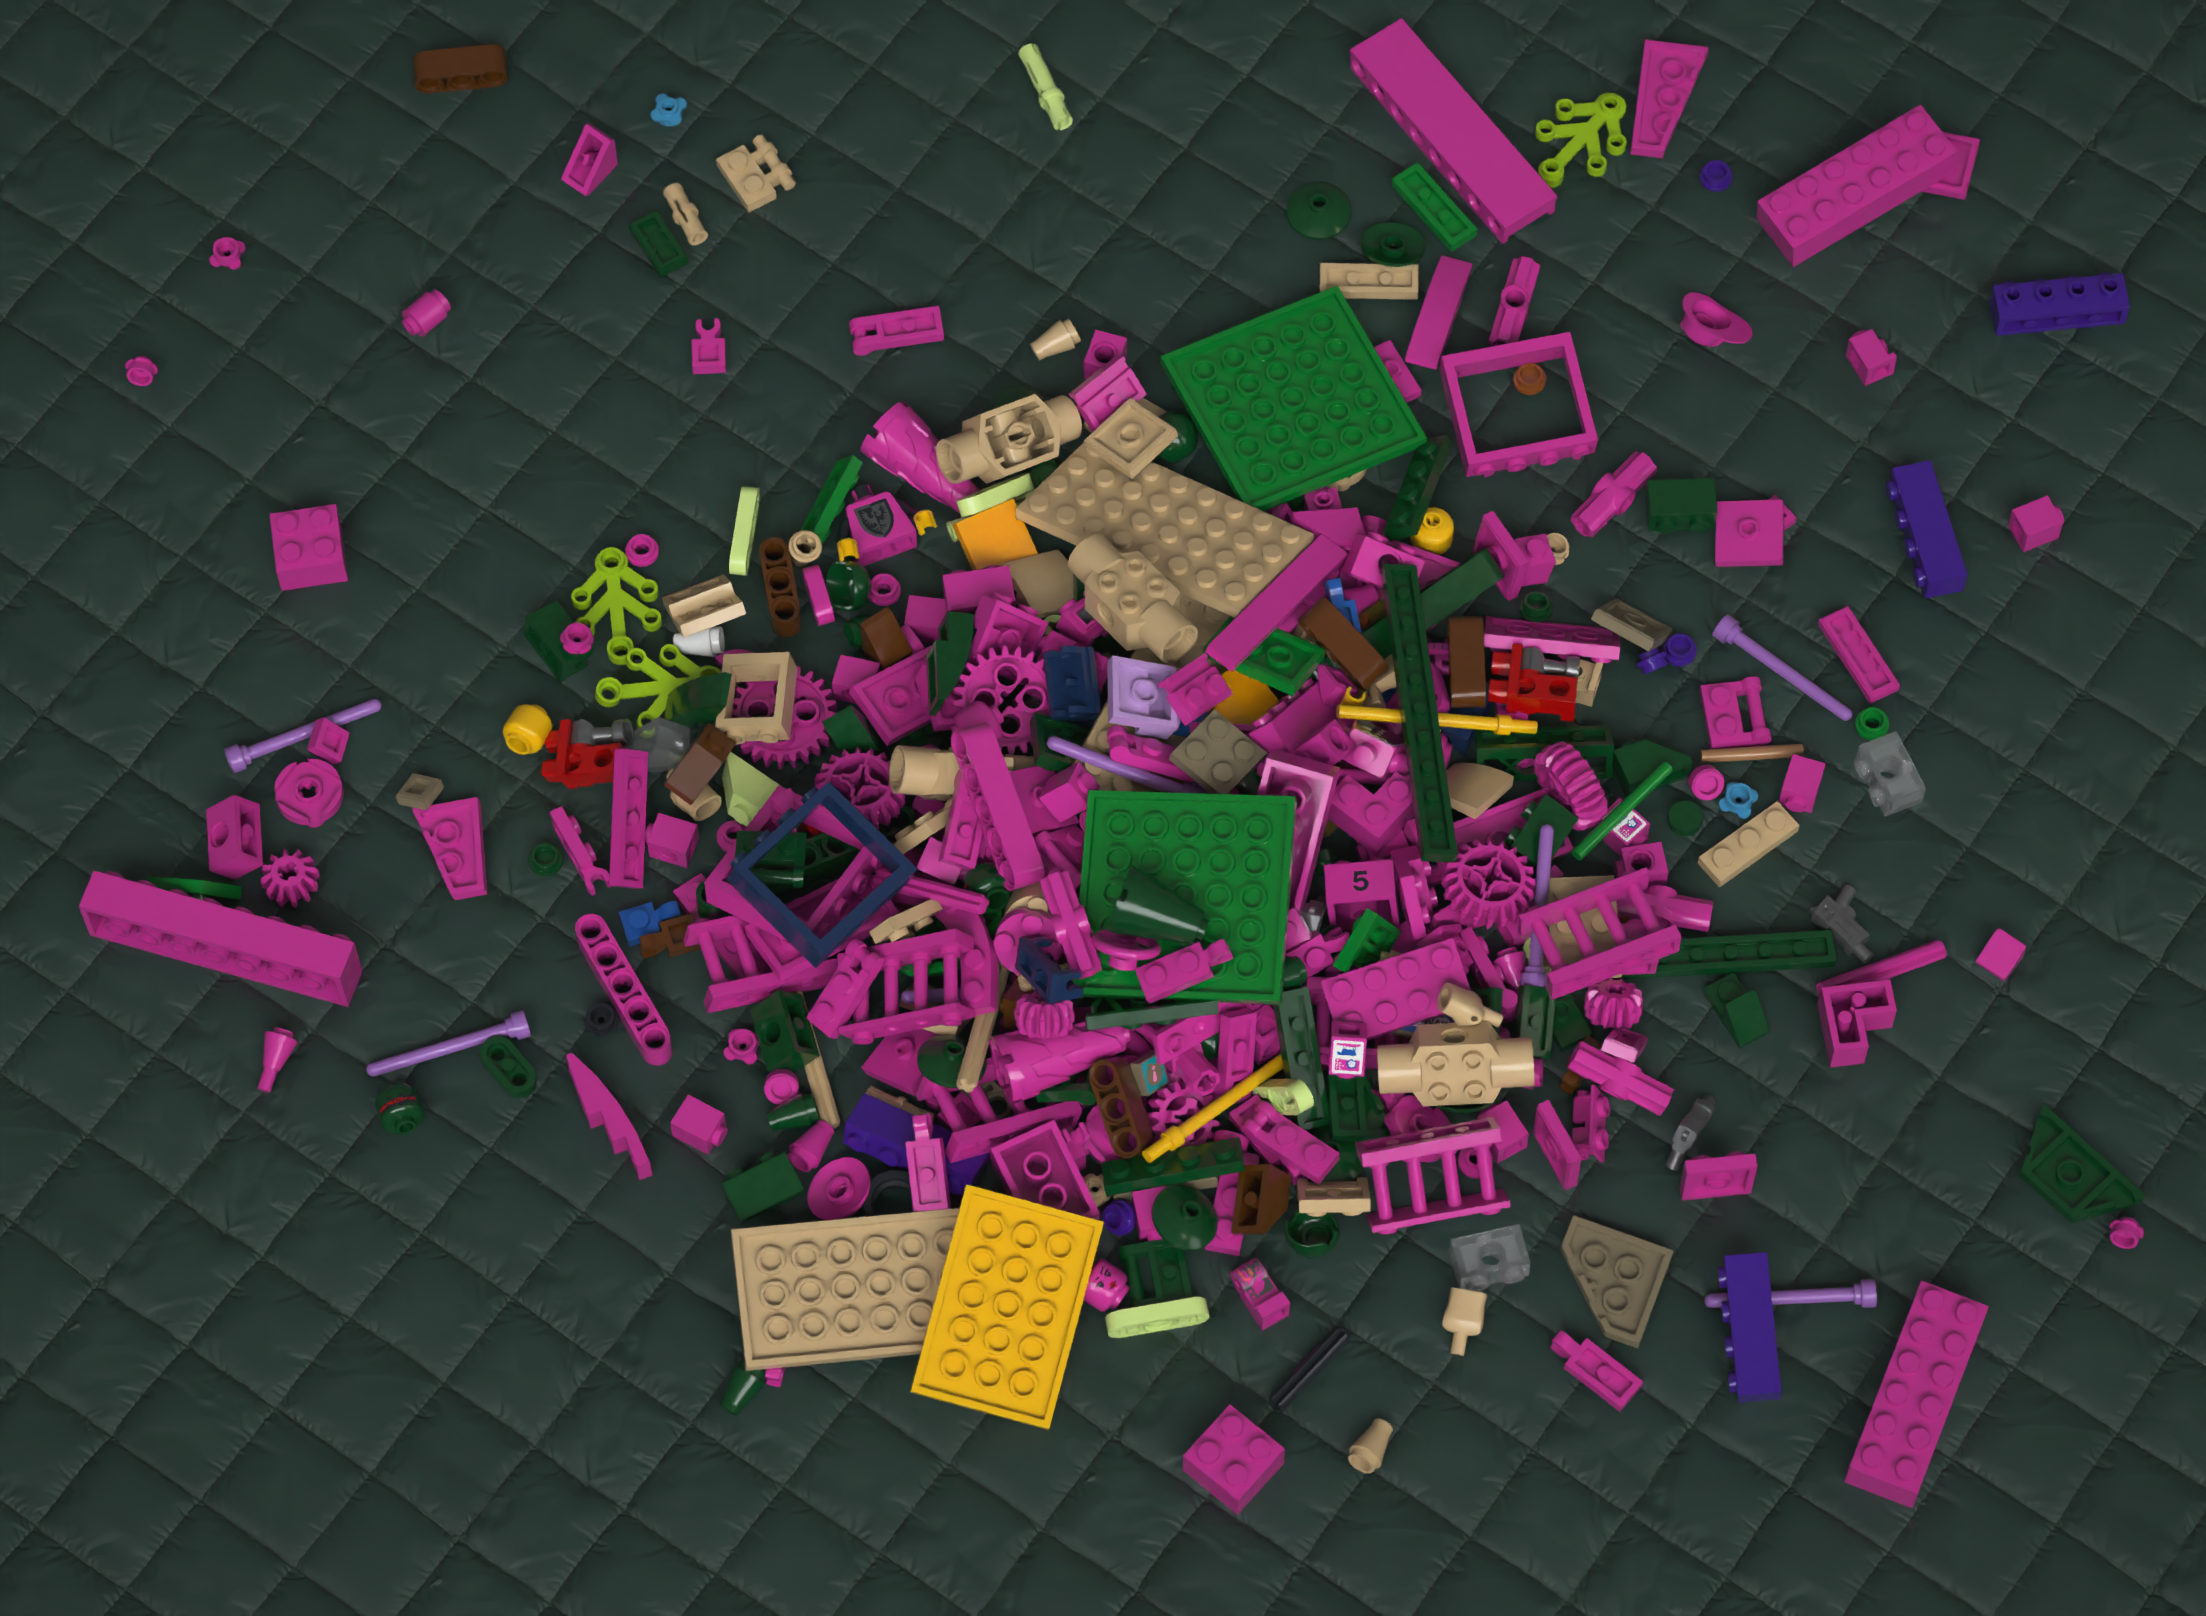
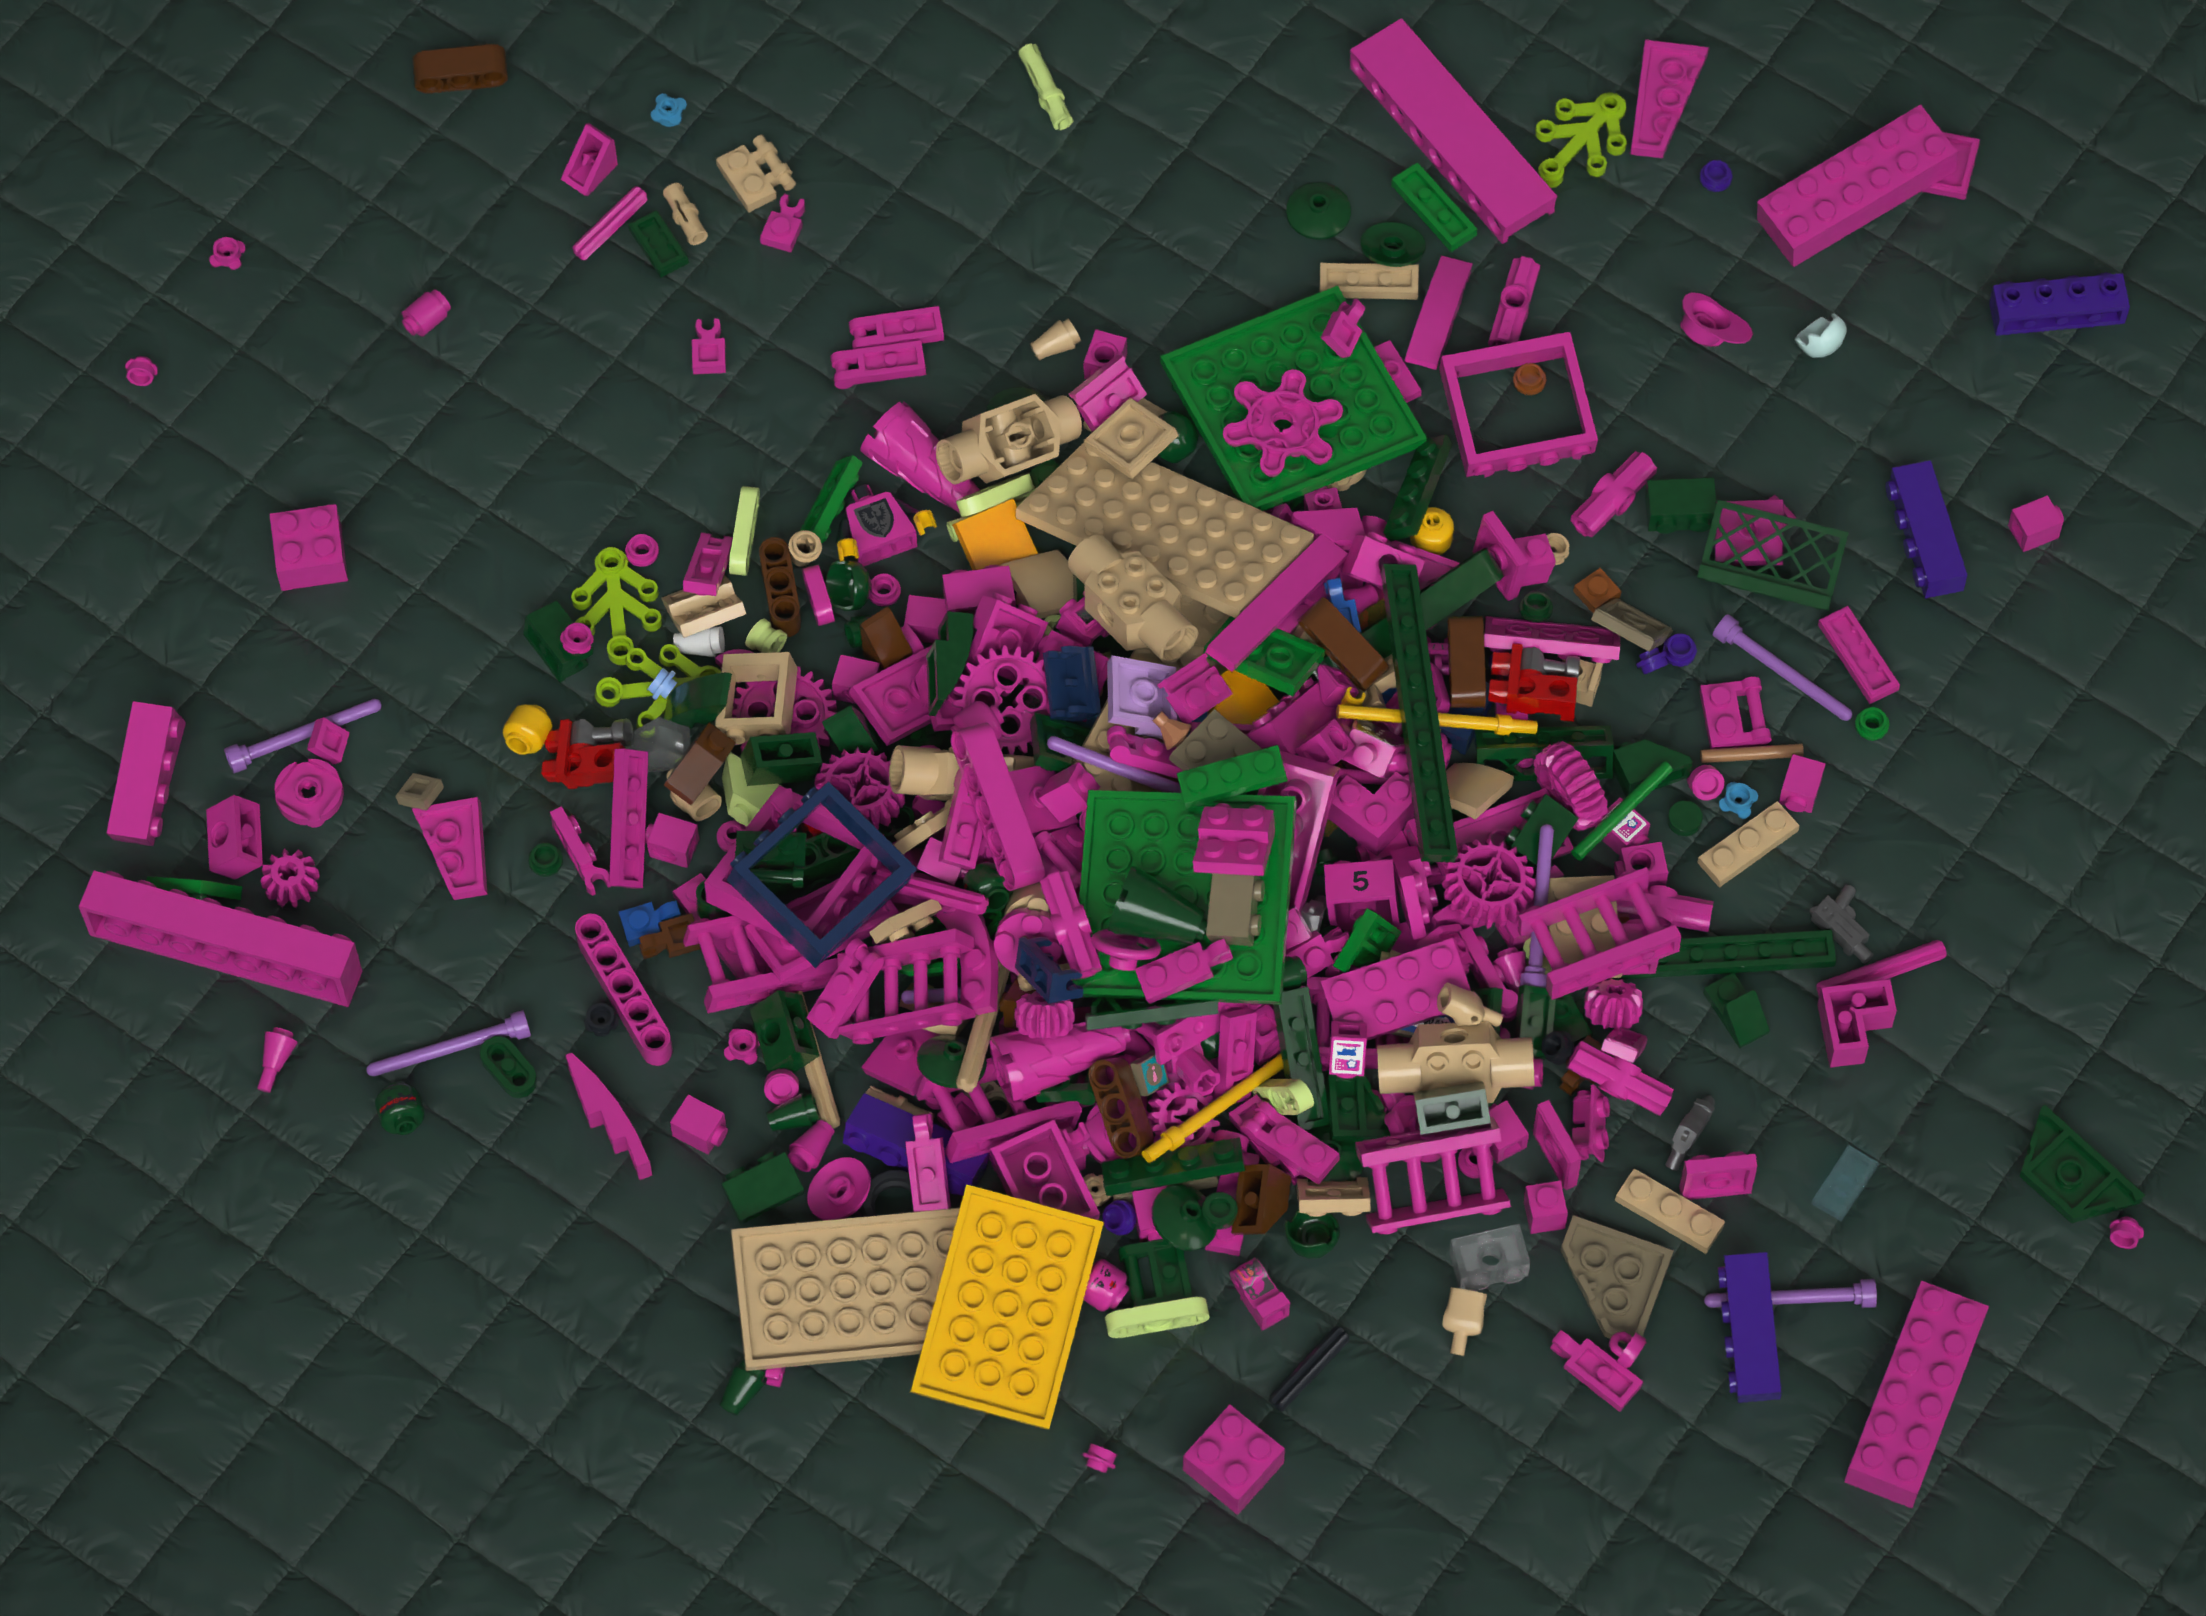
(145, 773): none -> dark pink wedge
(609, 223): none -> dark pink axle
(662, 684): none -> light blue plate
(707, 565): none -> dark pink plate
(765, 637): none -> yellowish green wheel
(781, 758): none -> dark green brick
(784, 227): none -> dark pink plate
(878, 363): none -> dark pink plate
(1099, 1458): none -> dark pink plate
(1172, 731): none -> nougat rock
(1219, 1210): none -> dark green tile
(1232, 777): none -> green plate
(1234, 840): none -> dark pink plate
(1234, 908): none -> dark tan brick
(1287, 404): none -> dark pink plate
(1341, 330): none -> dark pink plate
(1370, 1447): tan cone -> none
(1452, 1107): none -> brick
(1545, 1207): none -> dark pink brick
(1551, 1046): none -> black plate
(1596, 590): none -> dark orange plate
(1632, 1350): none -> dark pink tile
(1670, 1211): none -> tan plate
(1763, 583): none -> dark green fence
(1822, 337): none -> light aqua hair
(1845, 1183): none -> clear light blue plate
(1870, 356): dark pink brick -> none
(1890, 756): clear brick -> none
(2001, 954): dark pink slope -> none

